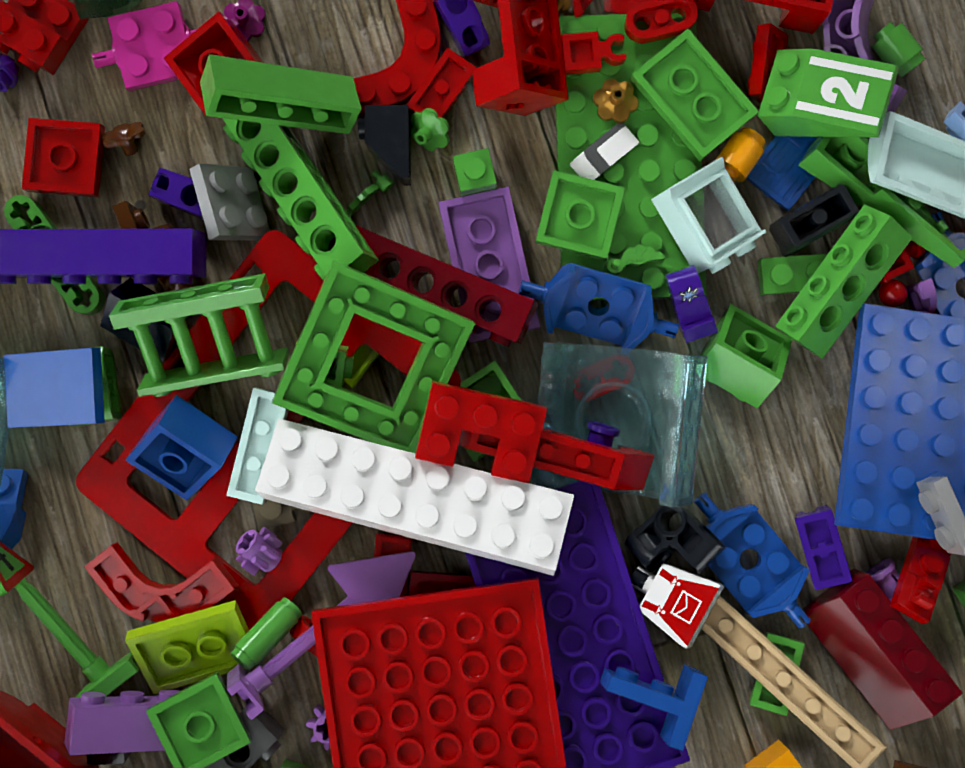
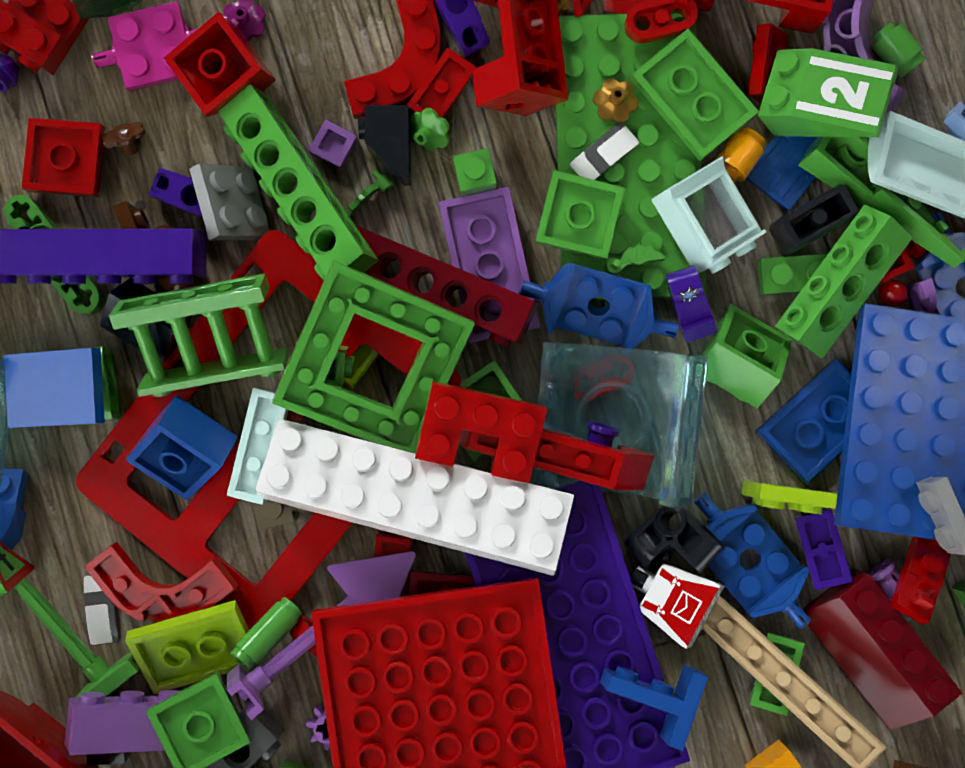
(99, 614): none -> white sticker
(258, 551): medium lavender gear -> none
(279, 95): bright green brick -> none
(333, 144): none -> medium lavender tile
(584, 52): red plate -> none
(797, 498): none -> lime plate
(811, 424): none -> blue tile

